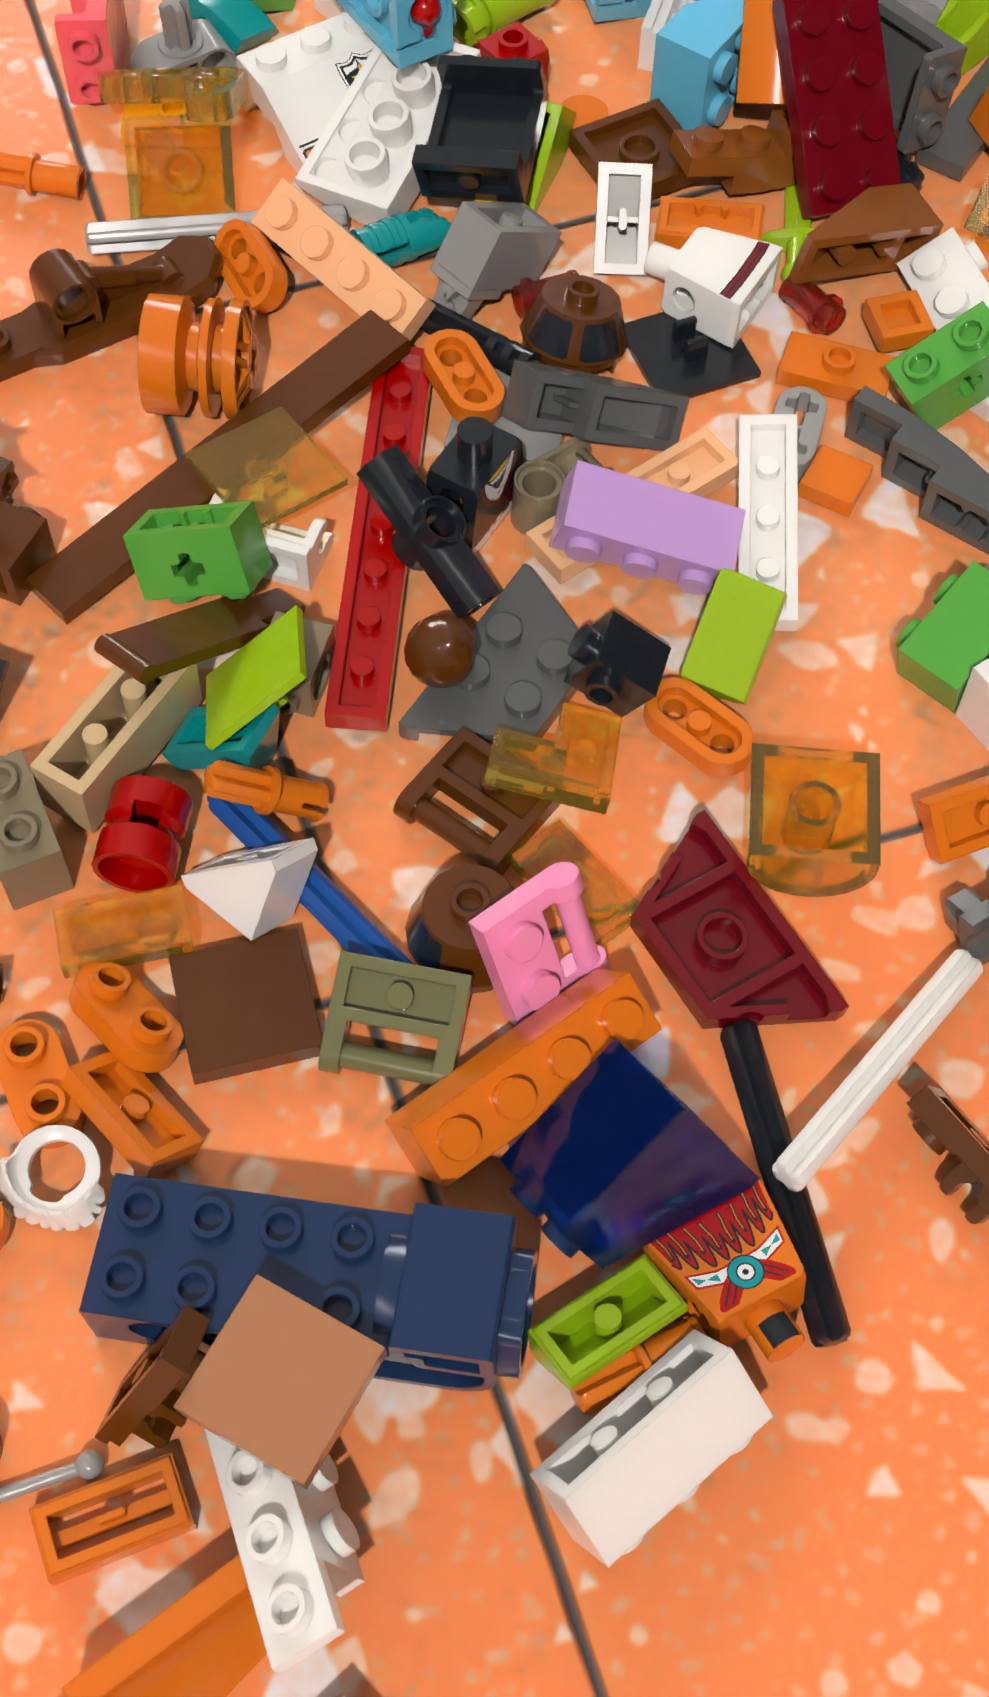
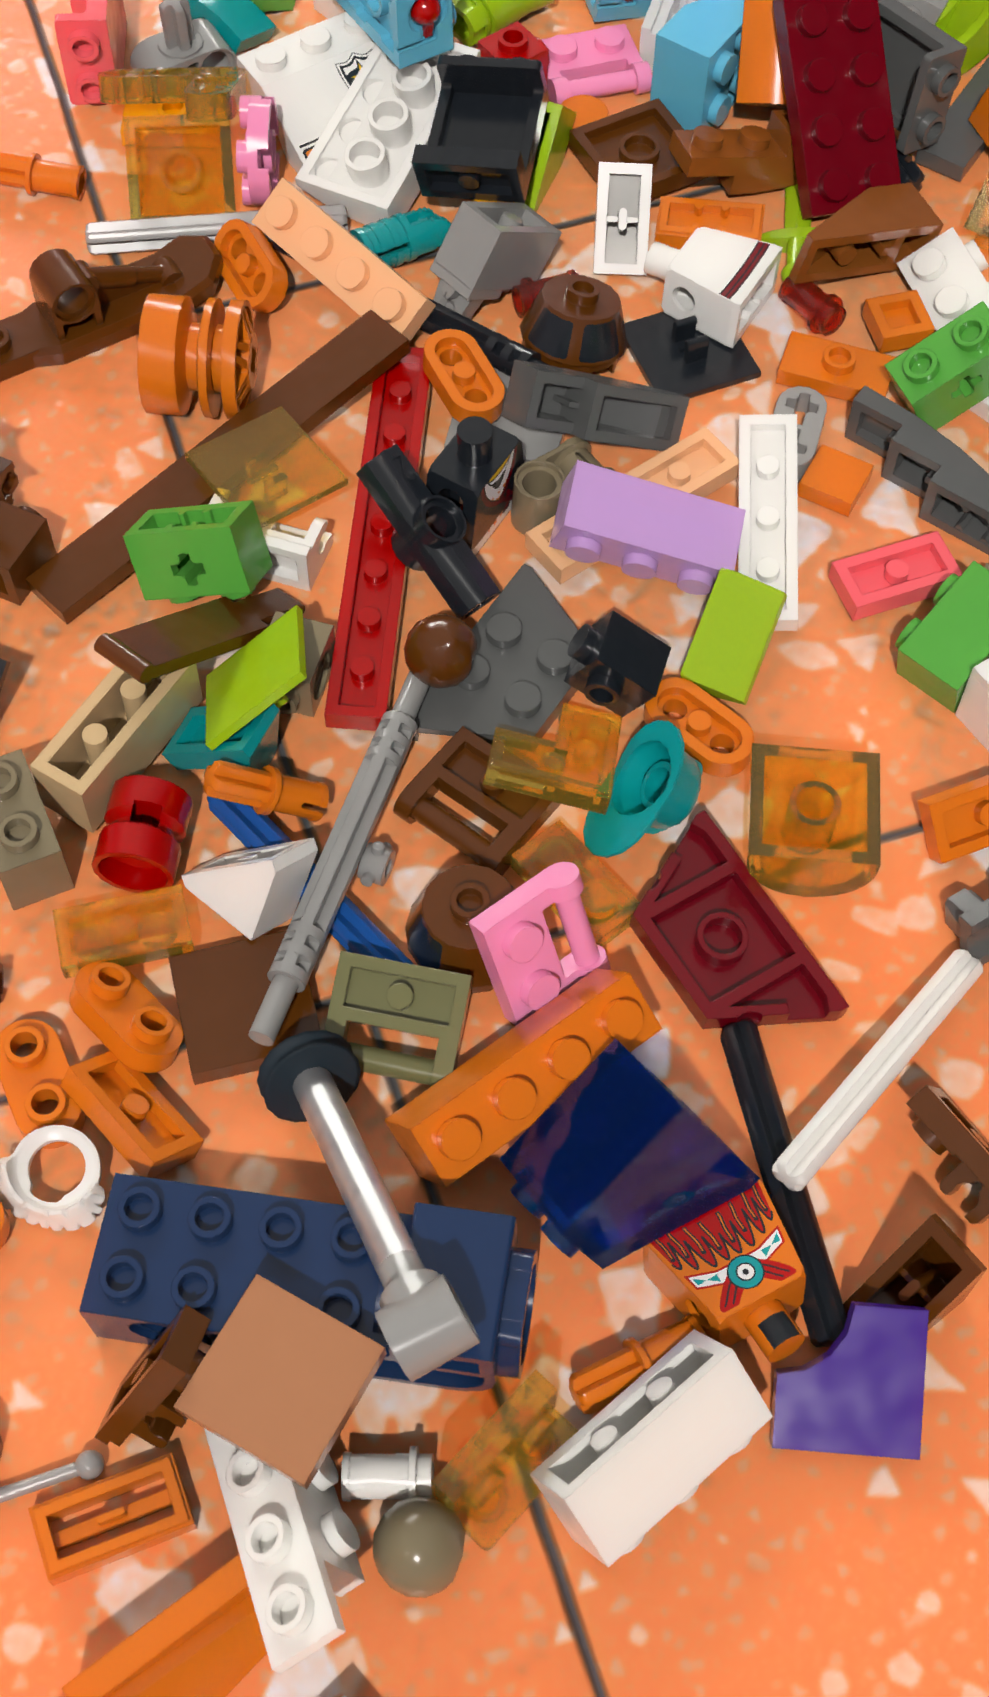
(257, 153): none -> bright pink plate
(338, 861): none -> light grey axle
(376, 863): none -> light grey piece
(386, 1475): none -> white pin
(418, 1546): none -> dark tan piece
(420, 1312): none -> piece
(490, 1476): none -> clear yellow bracket
(595, 64): none -> bright pink plate
(605, 1322): lime slope -> none
(650, 791): none -> teal piece
(861, 1391): none -> dark purple tile
(893, 575): none -> coral plate
(925, 1271): none -> reddish brown slope

